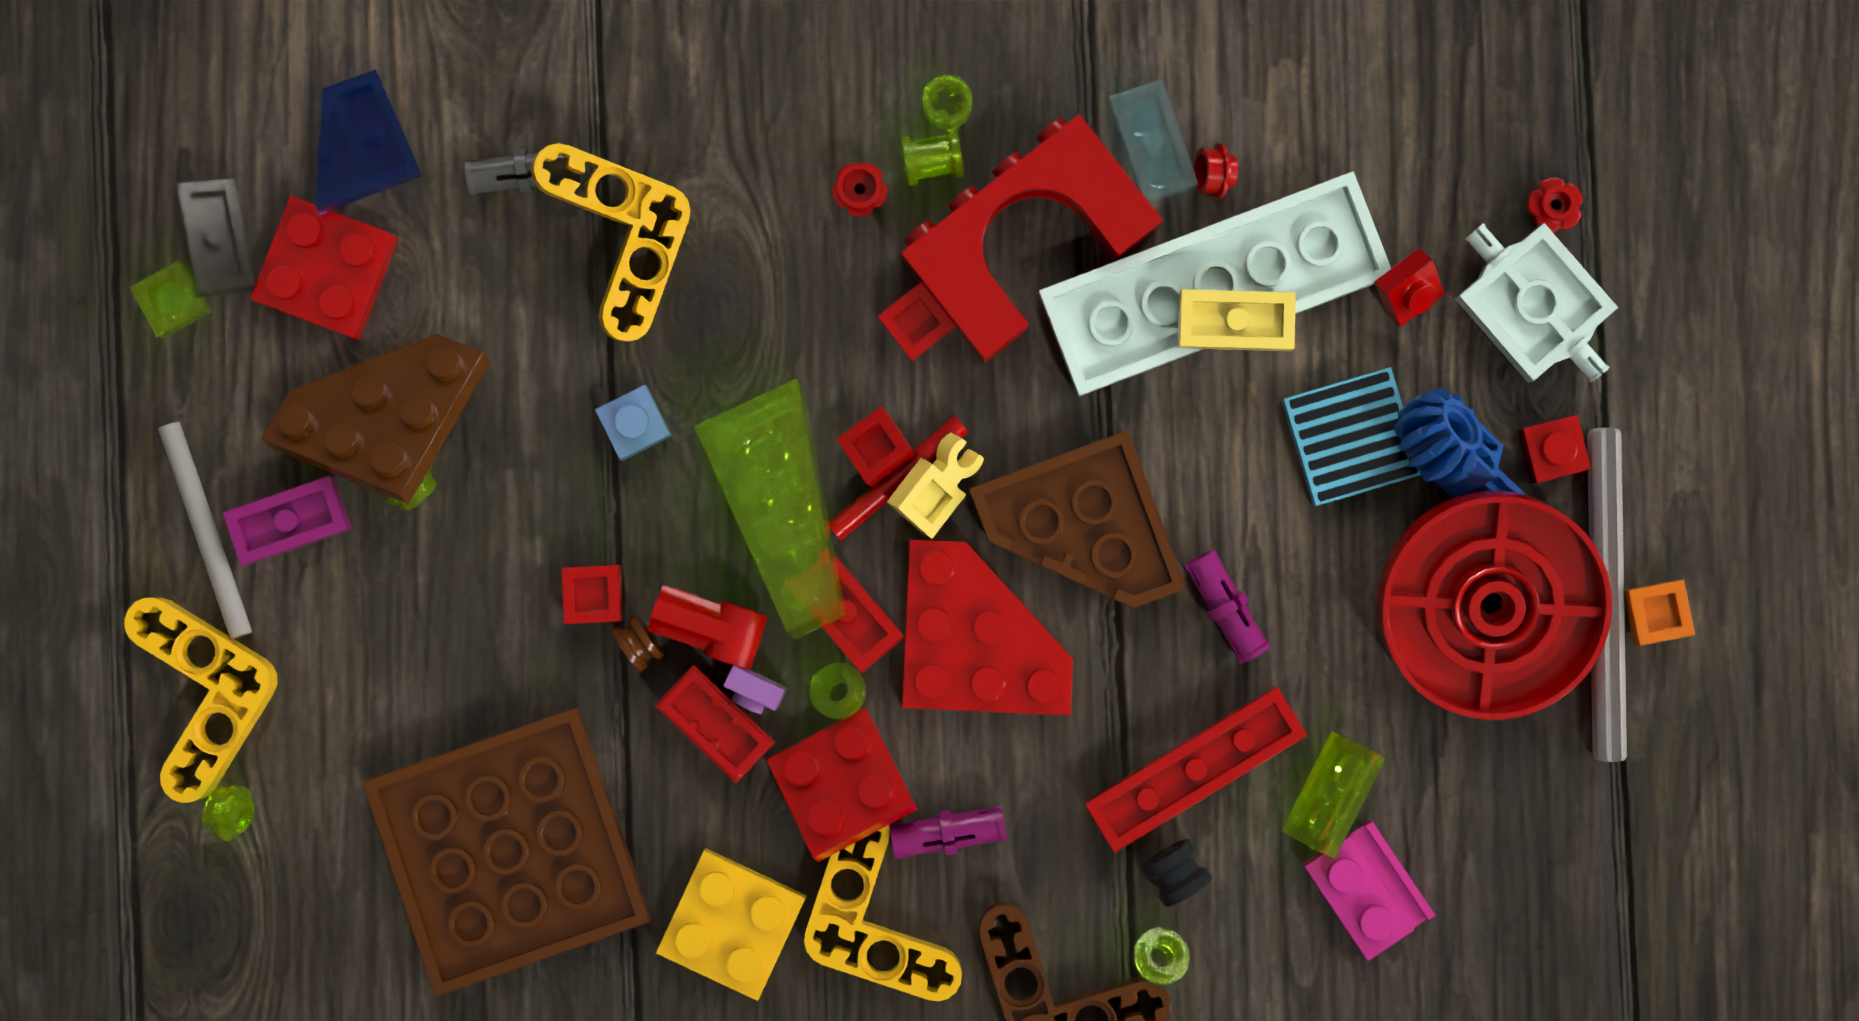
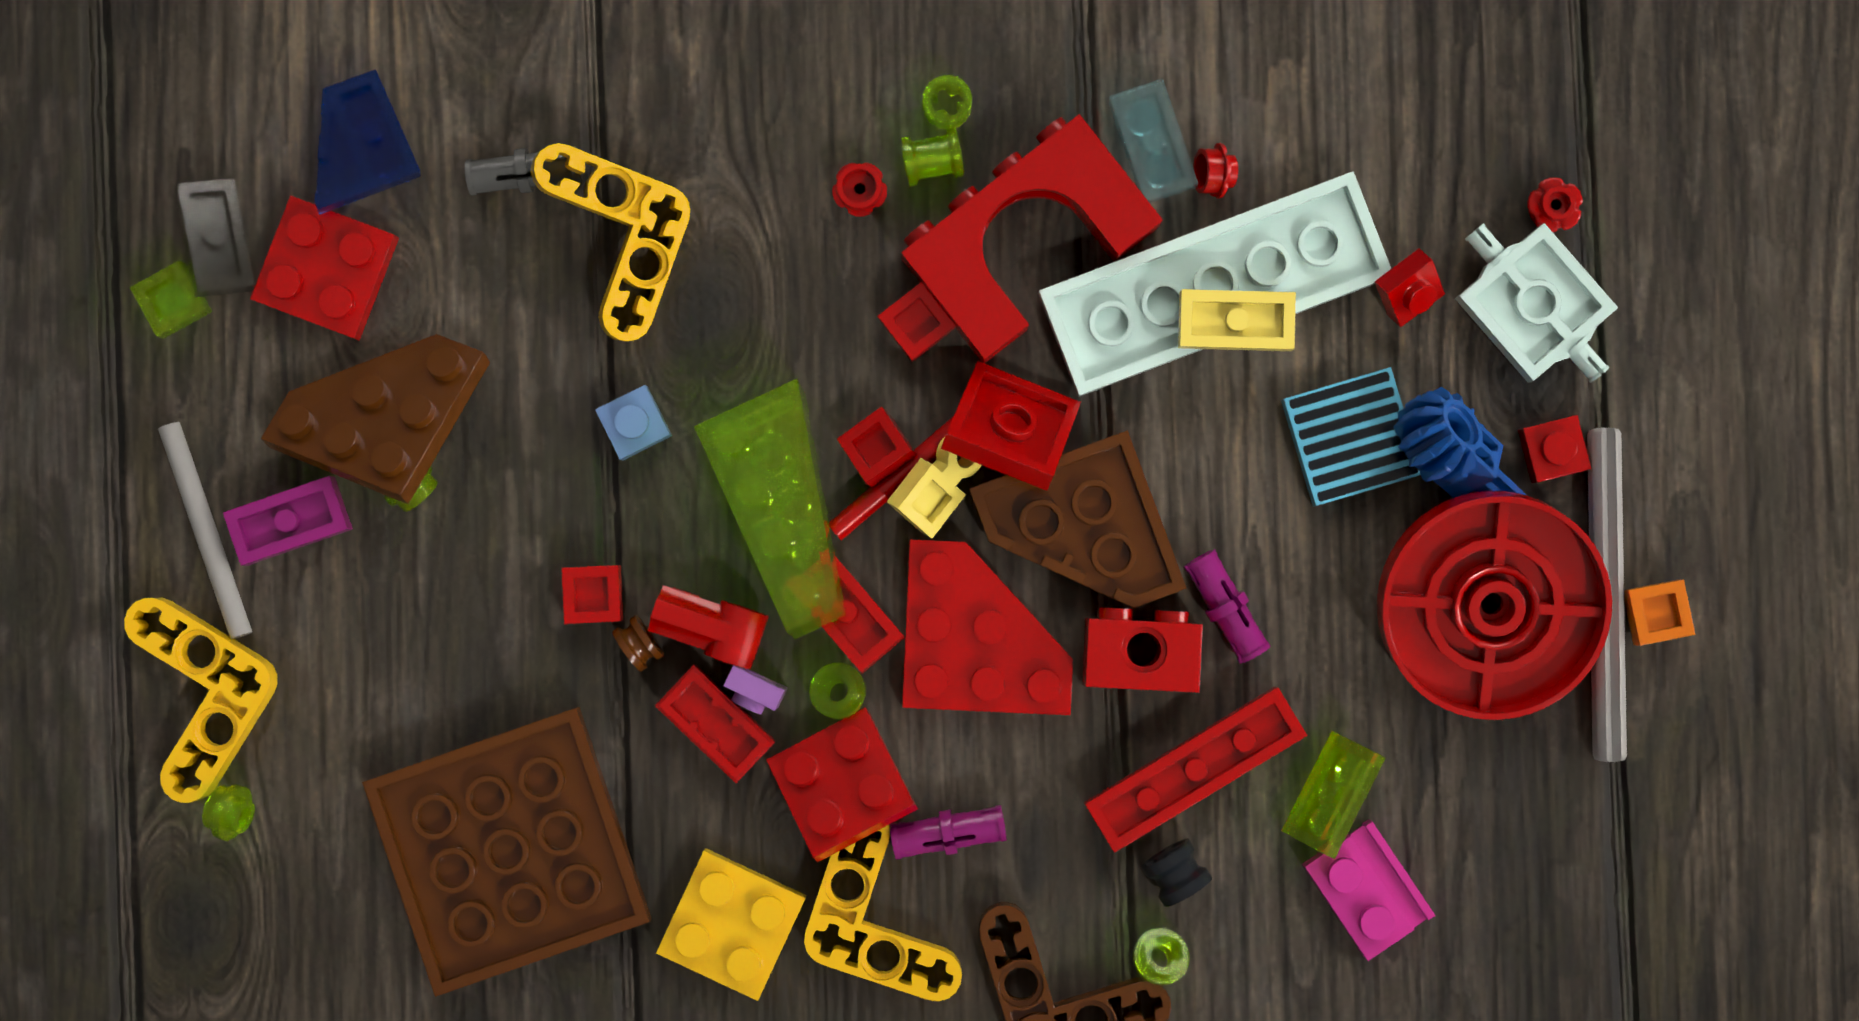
(1011, 425): none -> red plate
(1173, 667): none -> red brick

